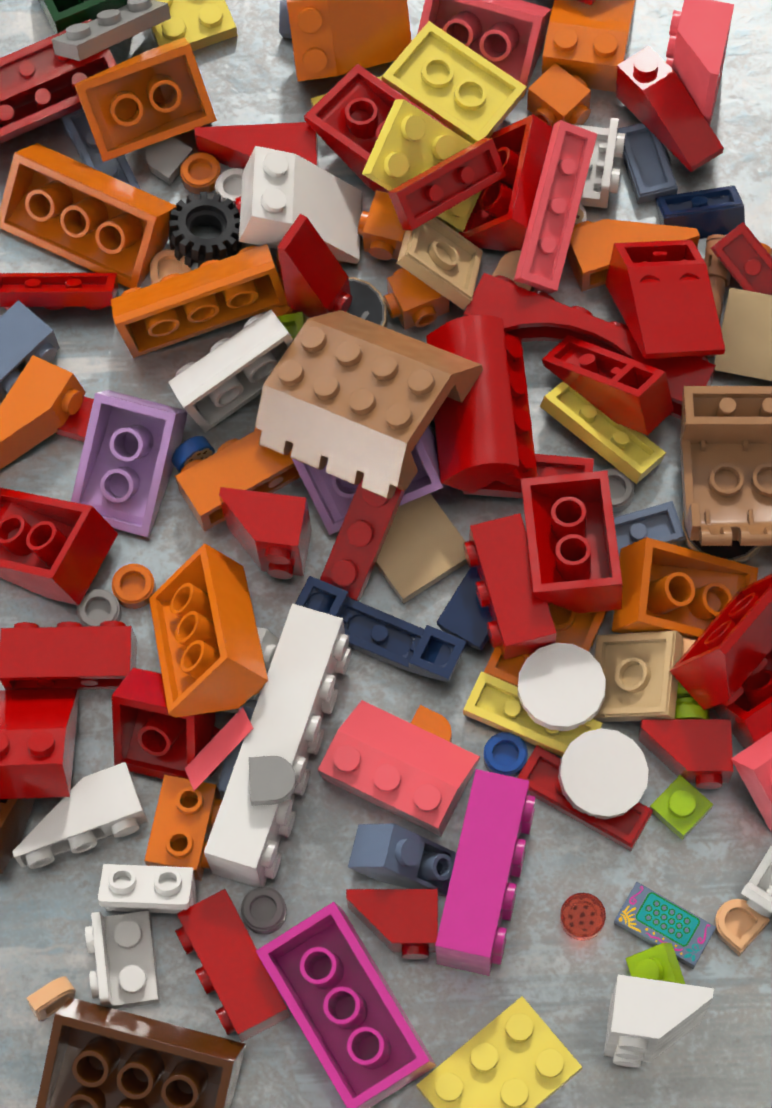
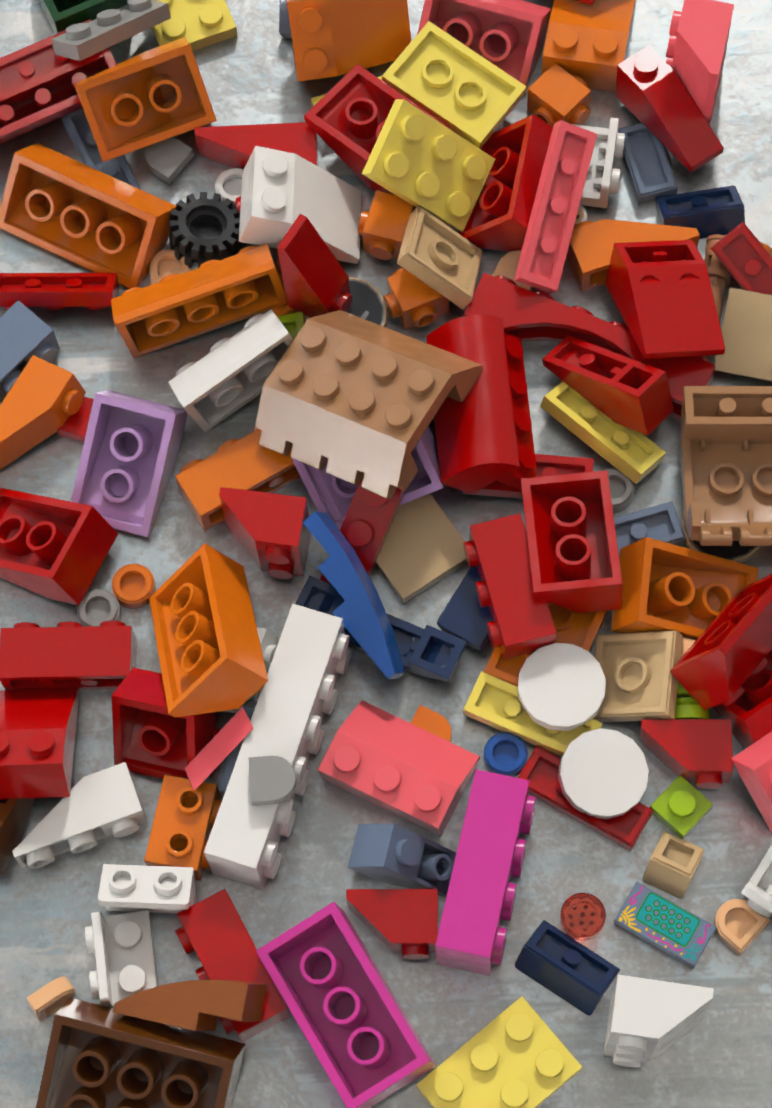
(191, 449): blue tile -> none
(196, 1003): none -> dark orange slope
(200, 172): orange tile -> none
(263, 910): light grey tile -> none
(362, 608): none -> blue slope
(447, 184): red plate -> none
(566, 967): none -> dark blue slope
(656, 964): lime plate -> none
(673, 865): none -> tan slope

